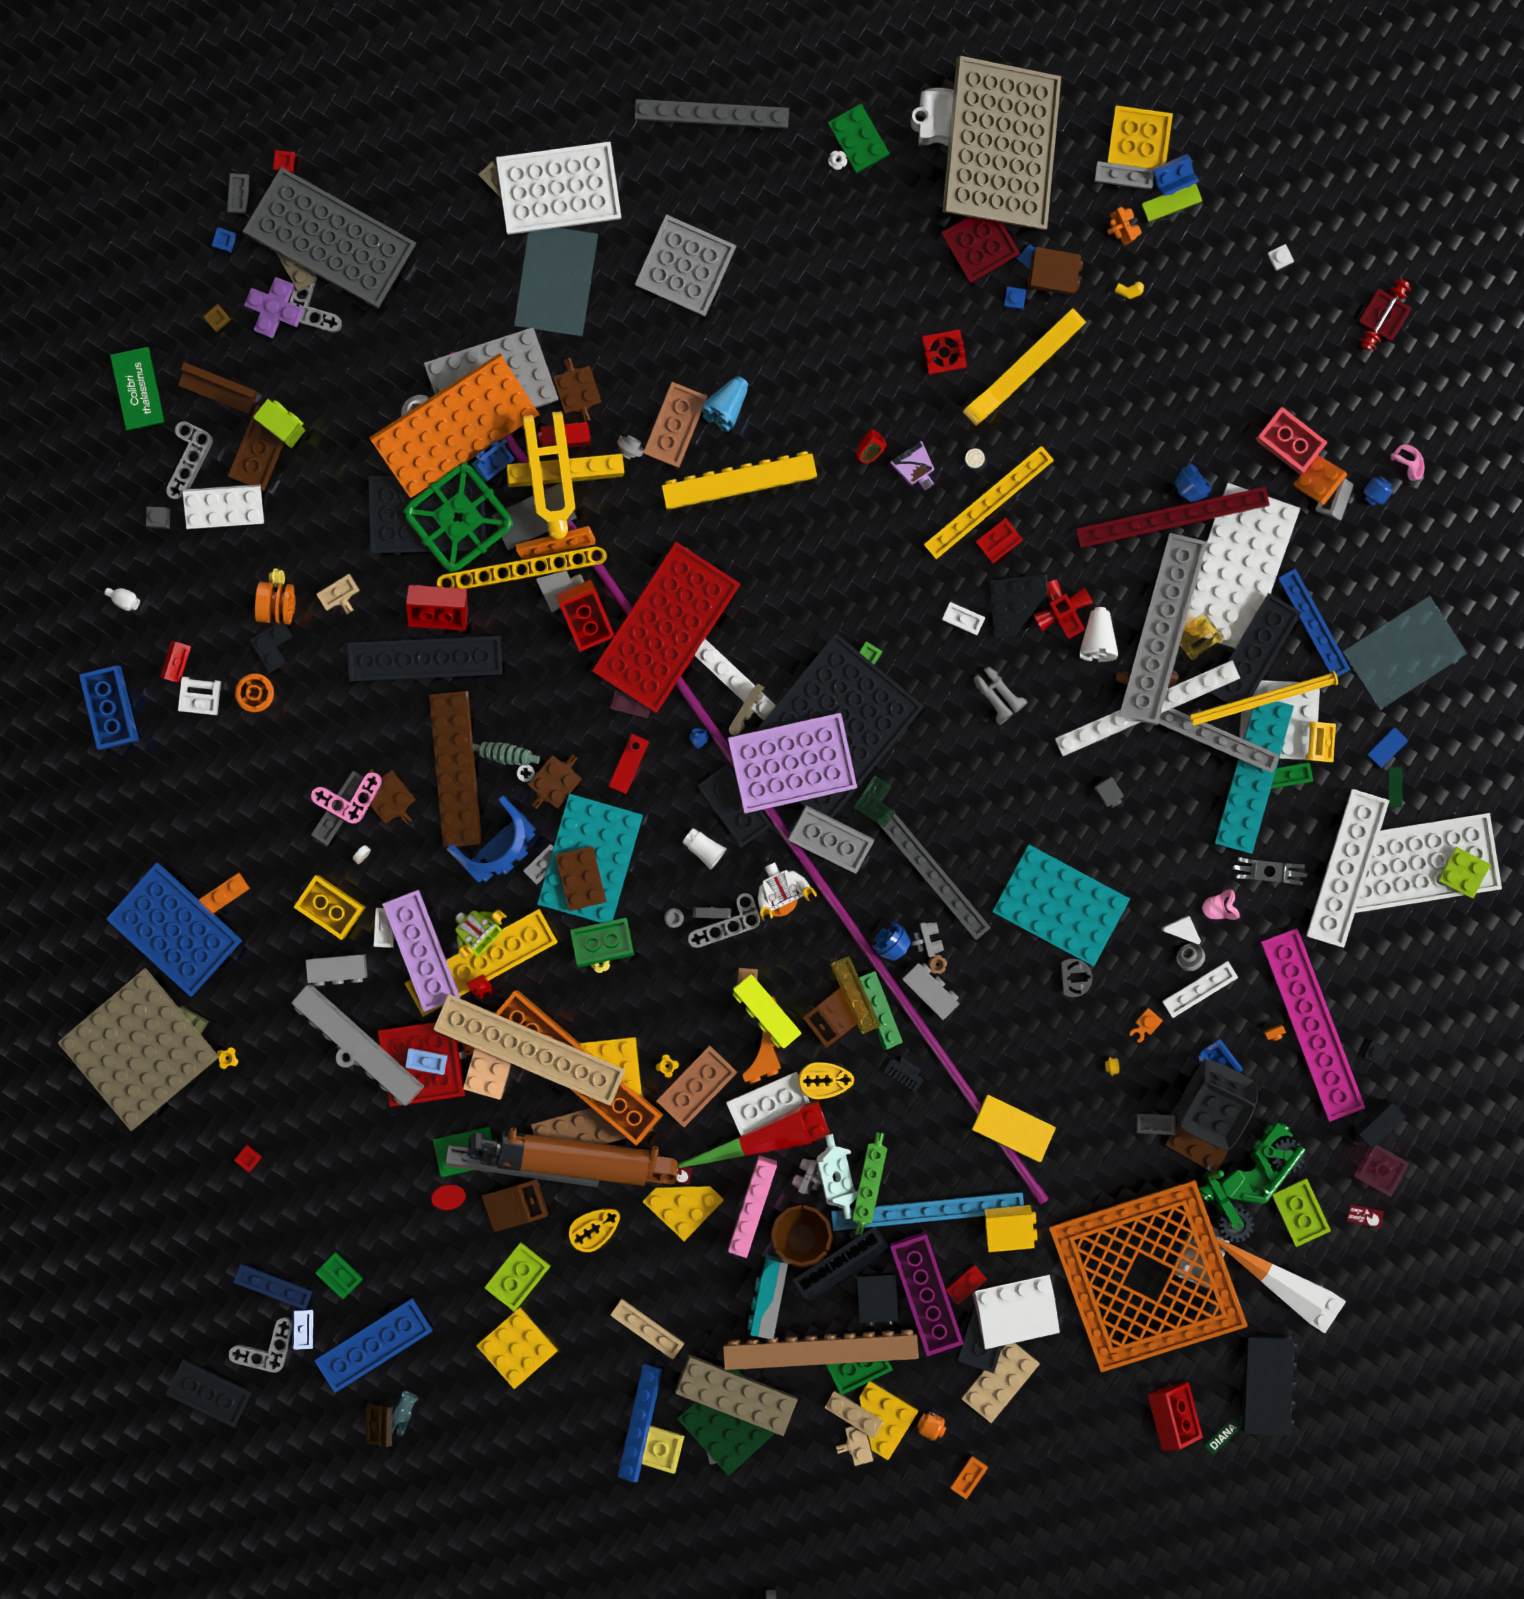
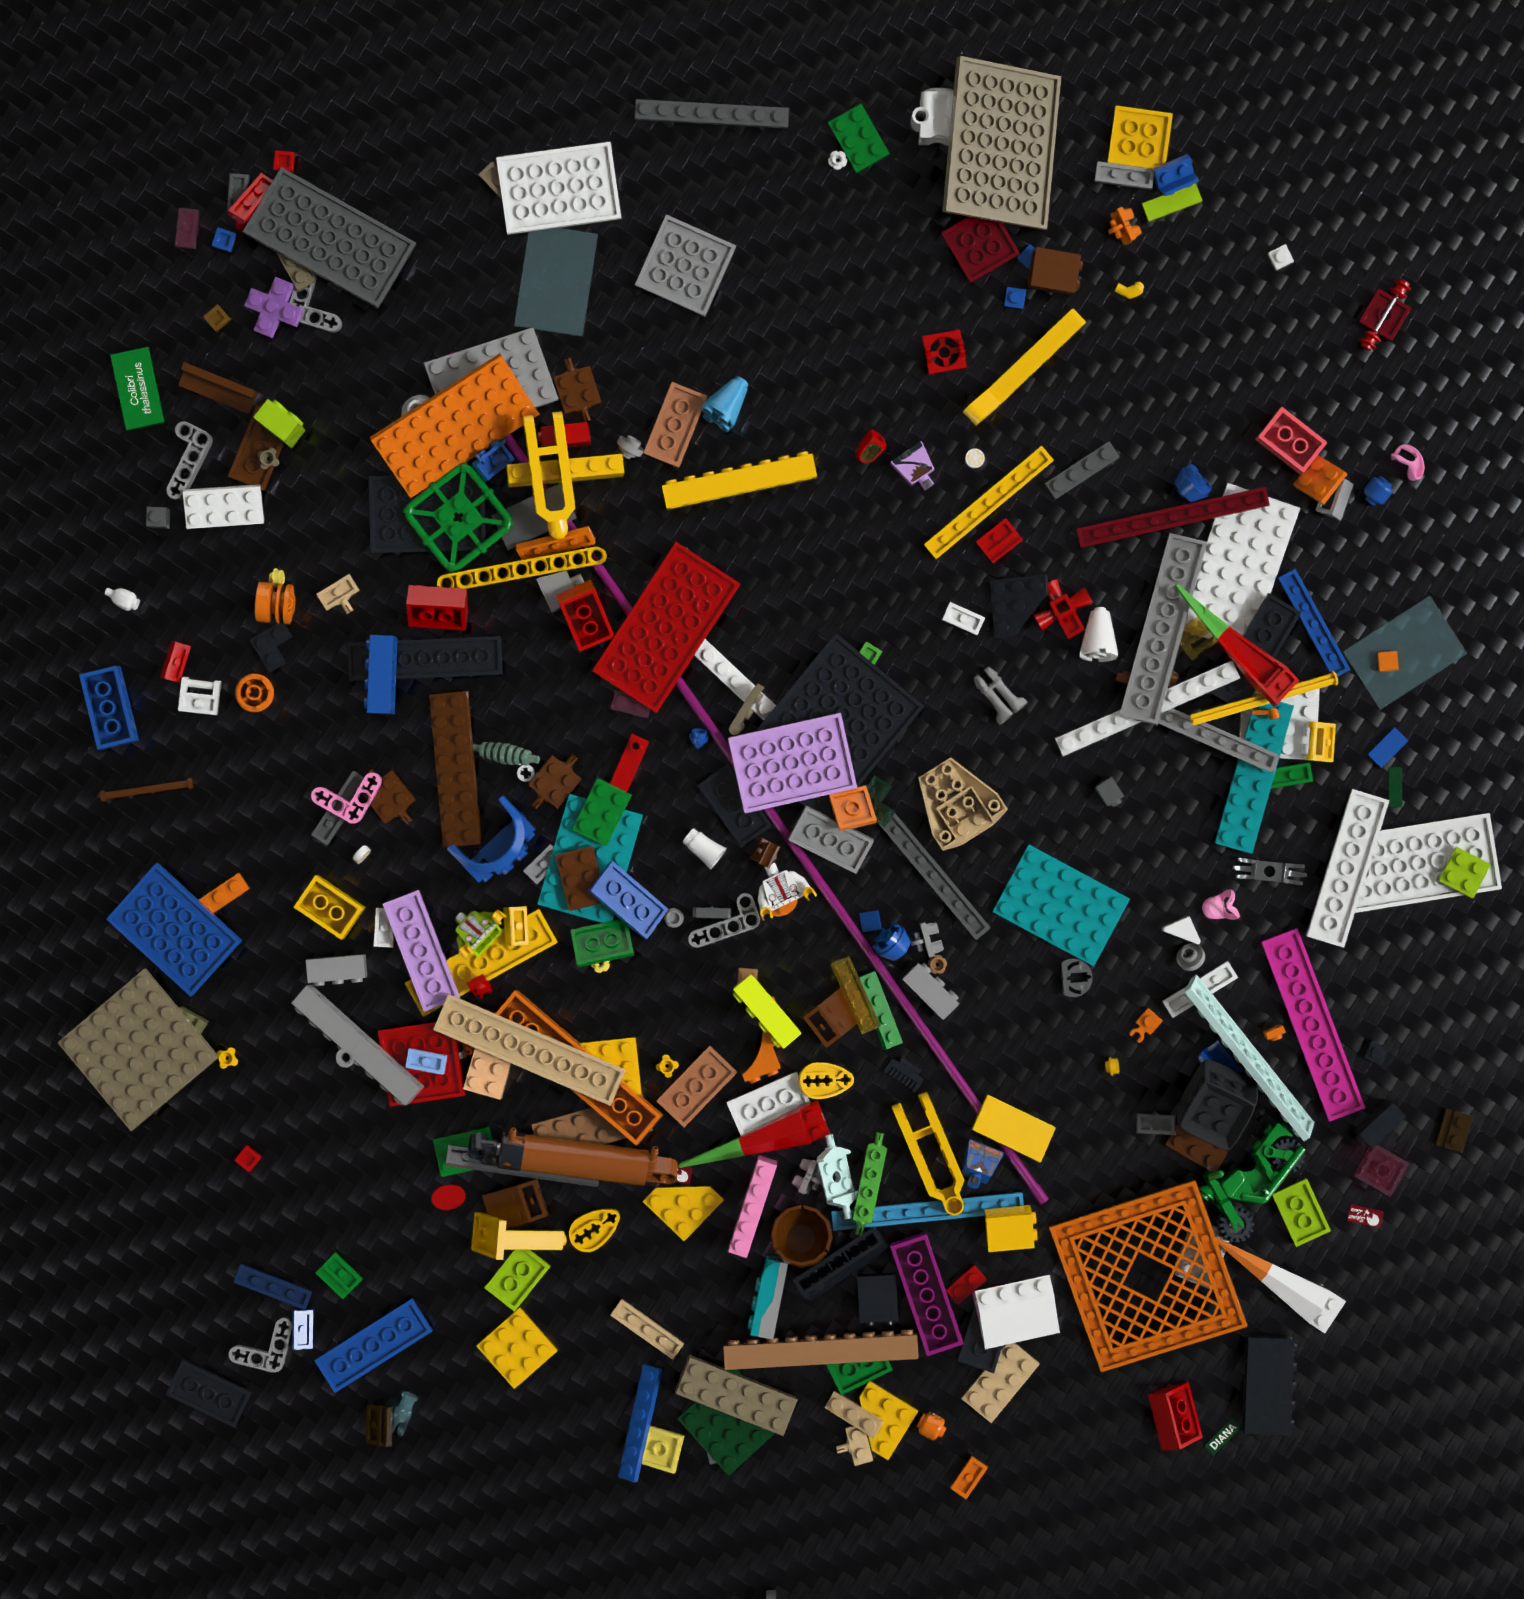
(146, 789): none -> reddish brown bar
(187, 228): none -> clear pink plate
(249, 201): none -> red piece
(263, 458): none -> dark tan plate
(381, 675): none -> blue brick
(492, 1238): none -> yellow piece
(515, 926): none -> yellow slope
(601, 812): none -> green plate
(628, 900): none -> plate
(765, 853): none -> reddish brown piece
(852, 808): none -> orange plate
(870, 921): none -> blue slope
(949, 1196): none -> yellow piece
(958, 804): none -> tan wedge
(979, 1163): none -> torso
(1082, 470): none -> dark grey plate
(1246, 1053): none -> light aqua plate
(1261, 670): none -> red plate
(1273, 713): none -> orange hand
(1387, 661): none -> orange tile
(1453, 1130): none -> dark brown plate

